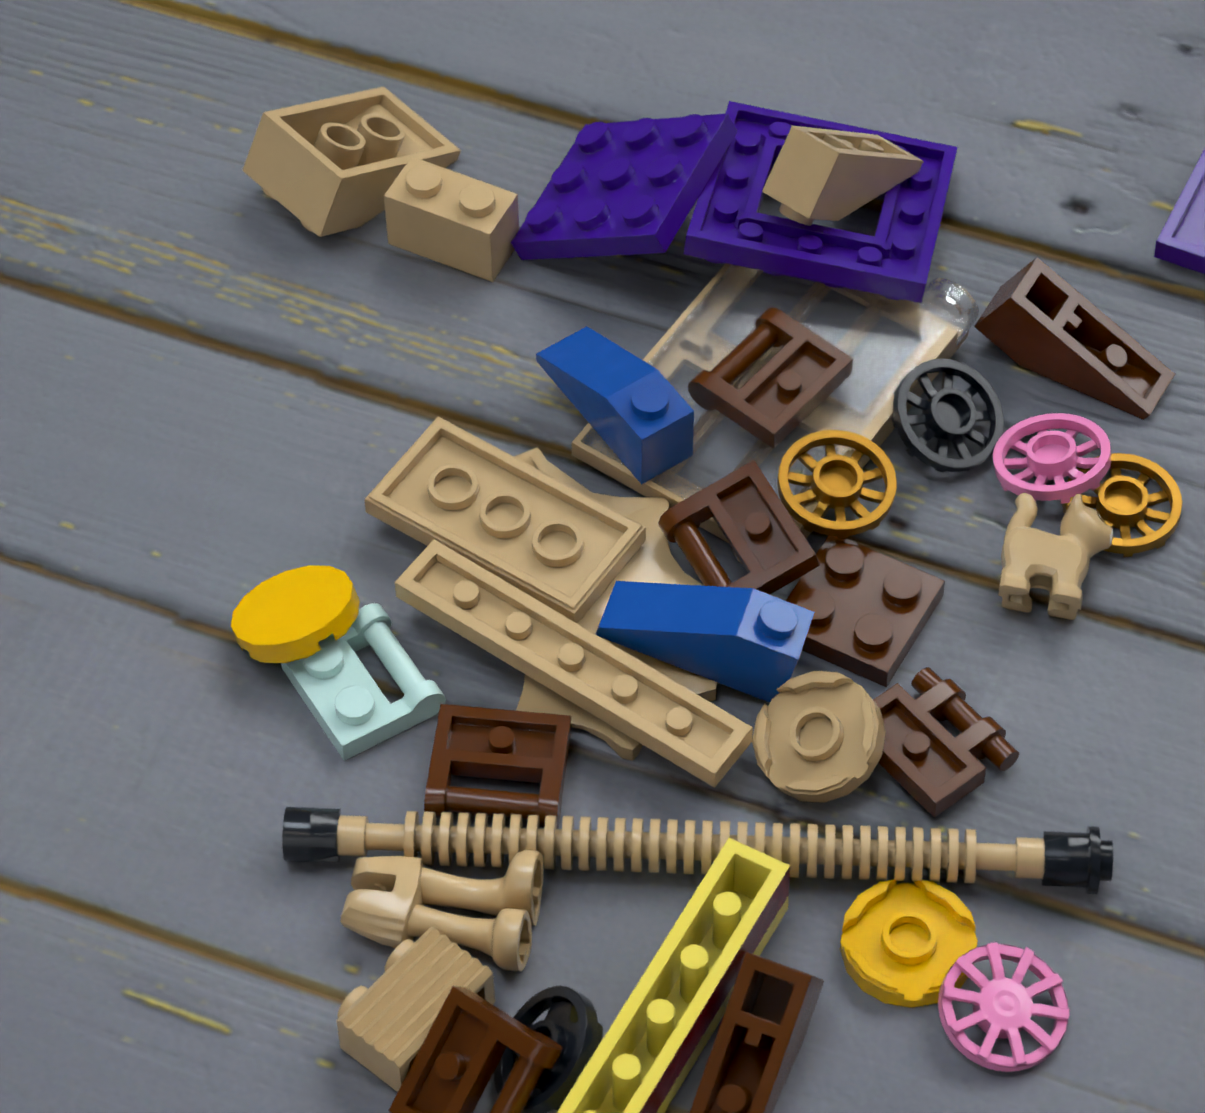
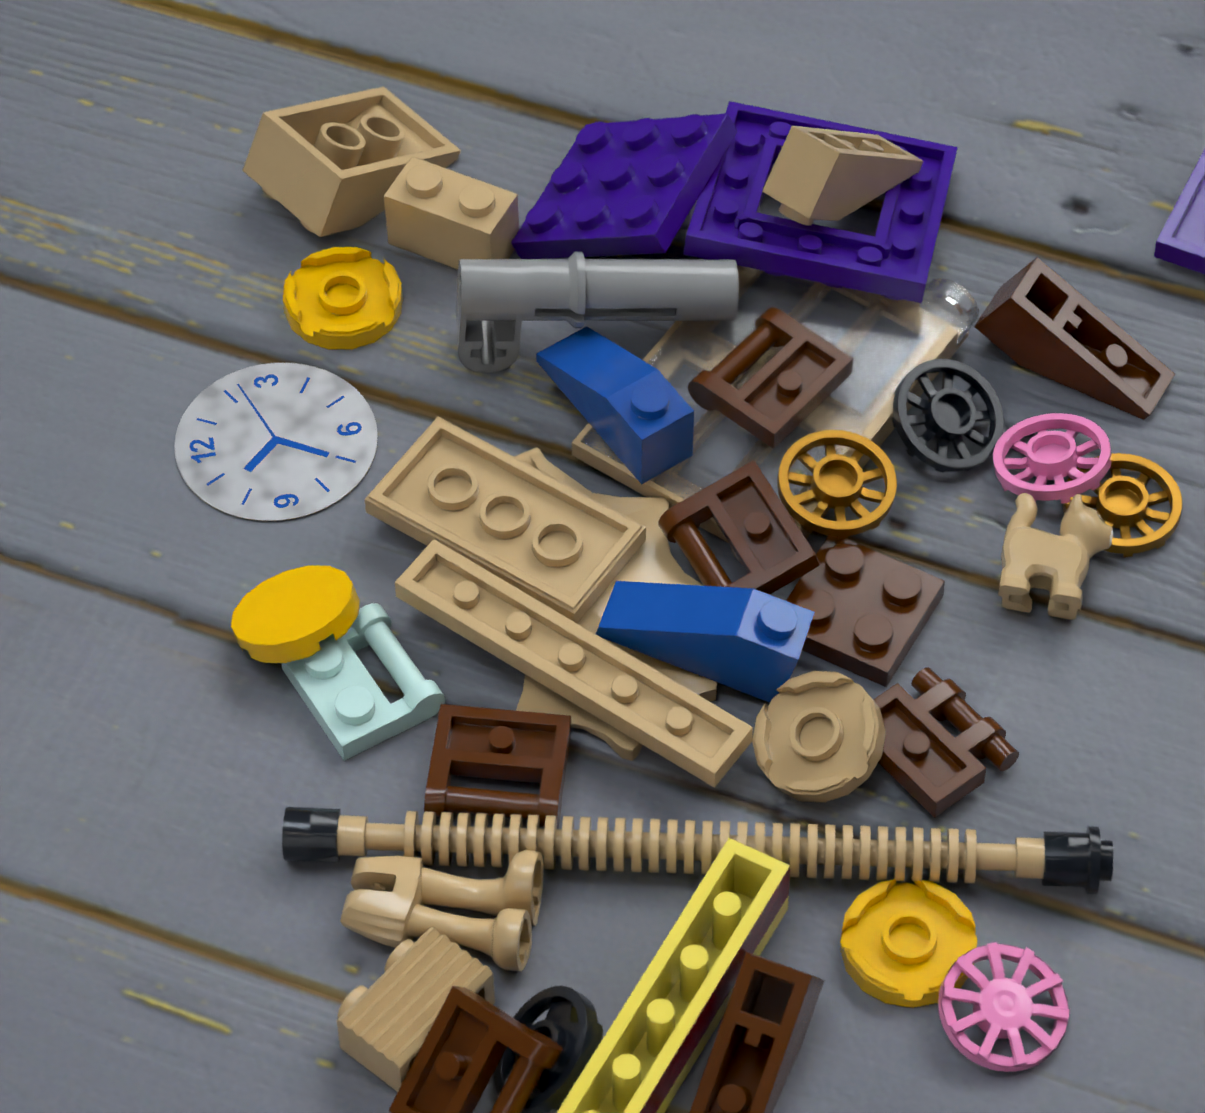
(276, 441): none -> flat silver sticker
(341, 313): none -> yellow tile
(502, 293): none -> light grey piece

